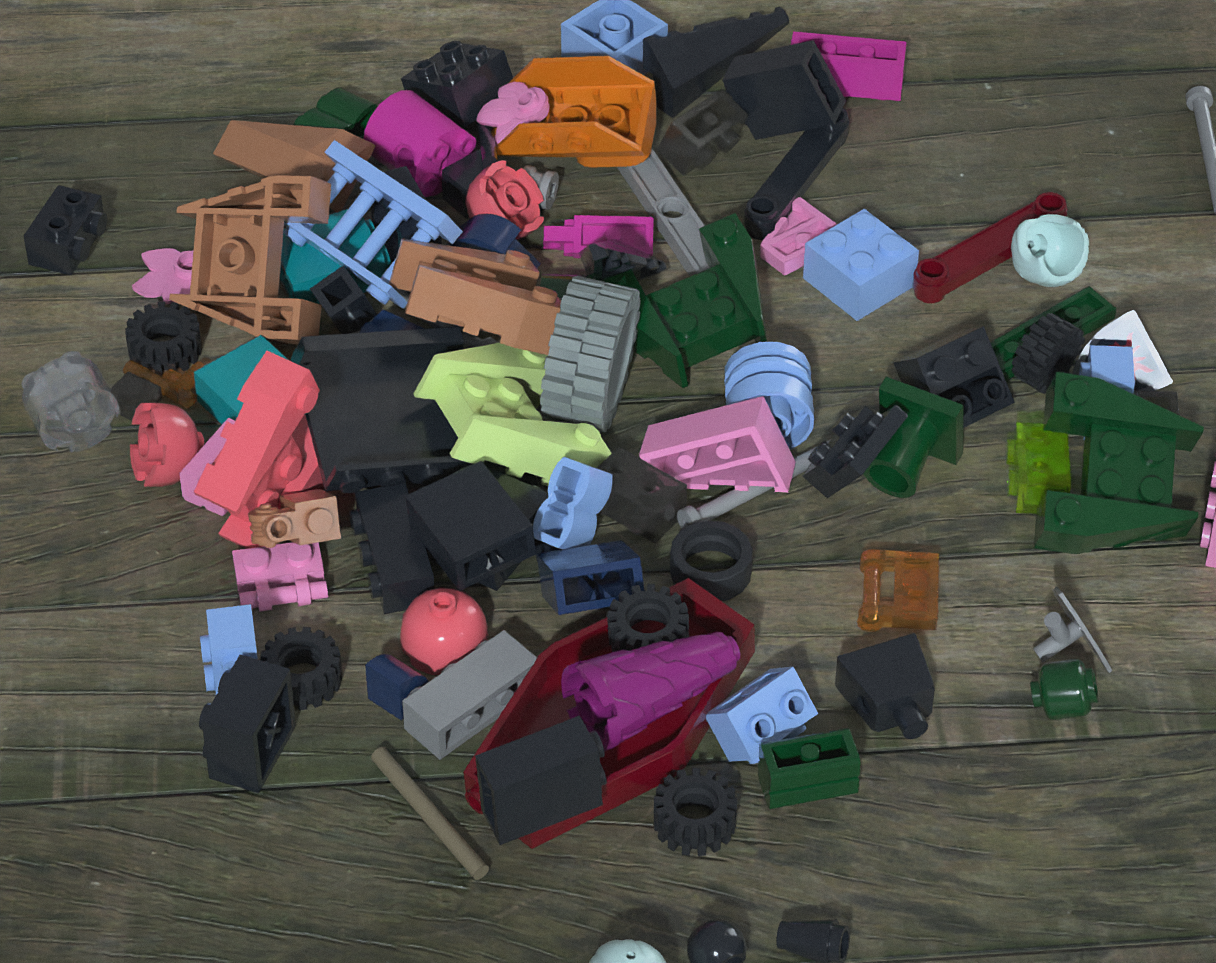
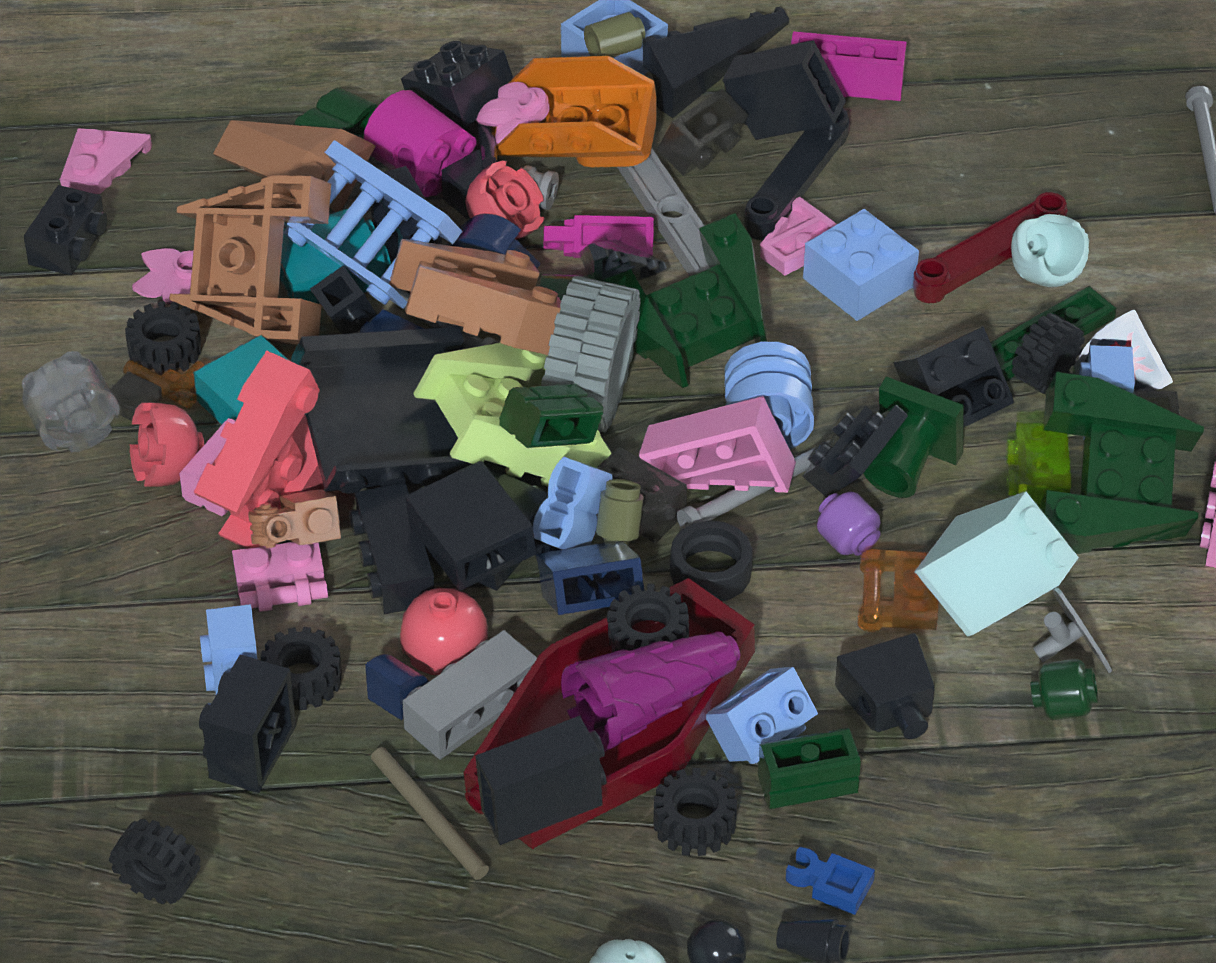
(101, 157): none -> bright pink wing
(155, 861): none -> black tyre
(551, 415): none -> dark green brick
(614, 35): none -> olive brick
(620, 511): none -> olive brick
(835, 883): none -> blue plate
(848, 523): none -> medium lavender head
(995, 562): none -> light aqua slope

